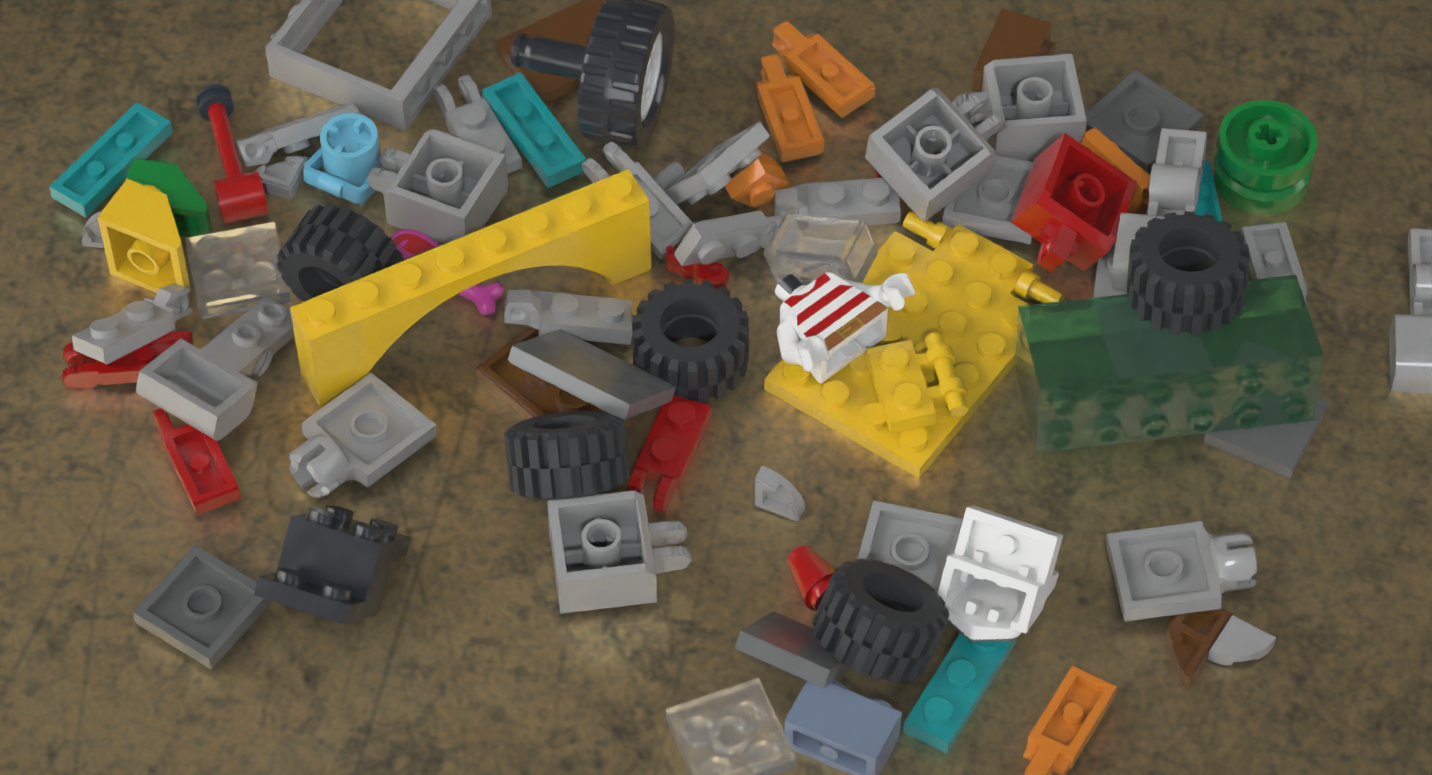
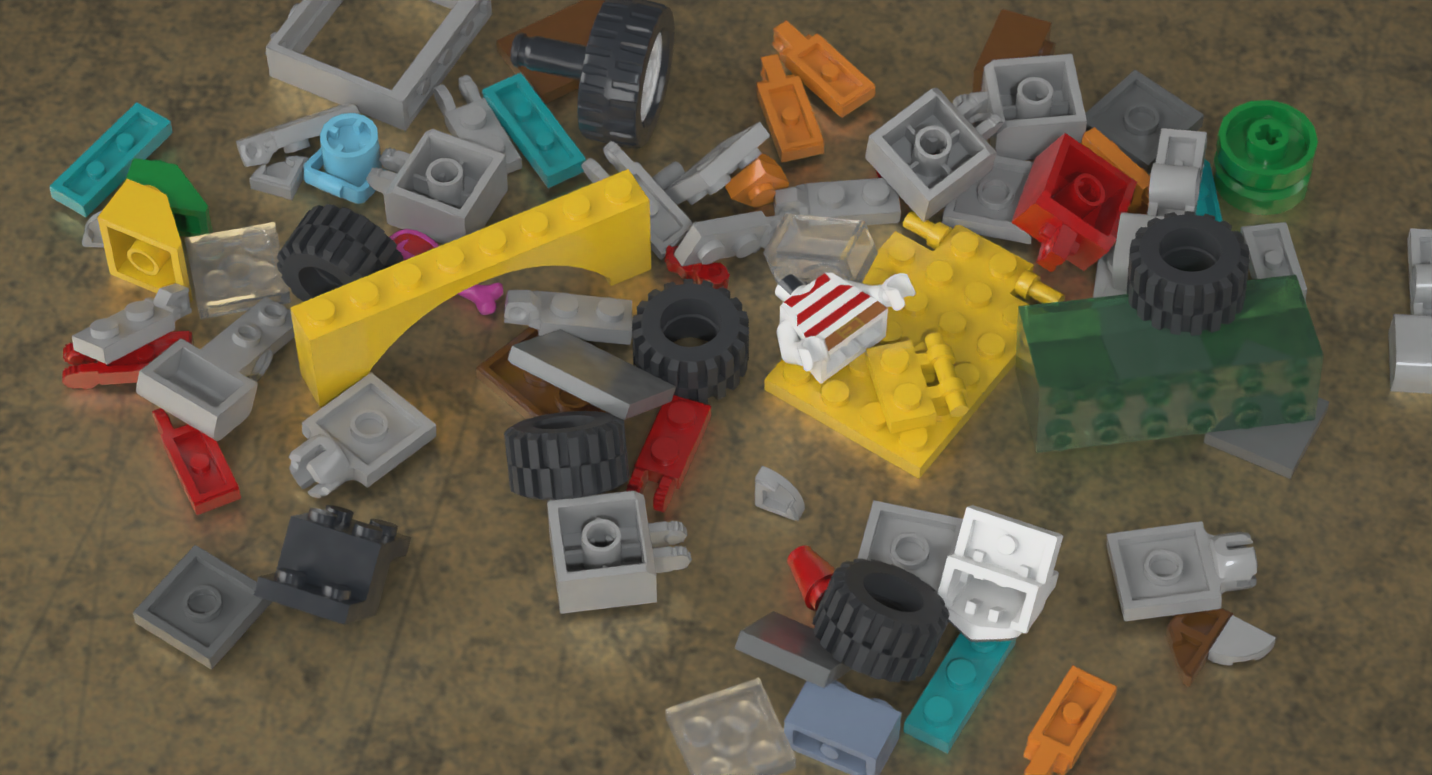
(239, 194): red piece -> none

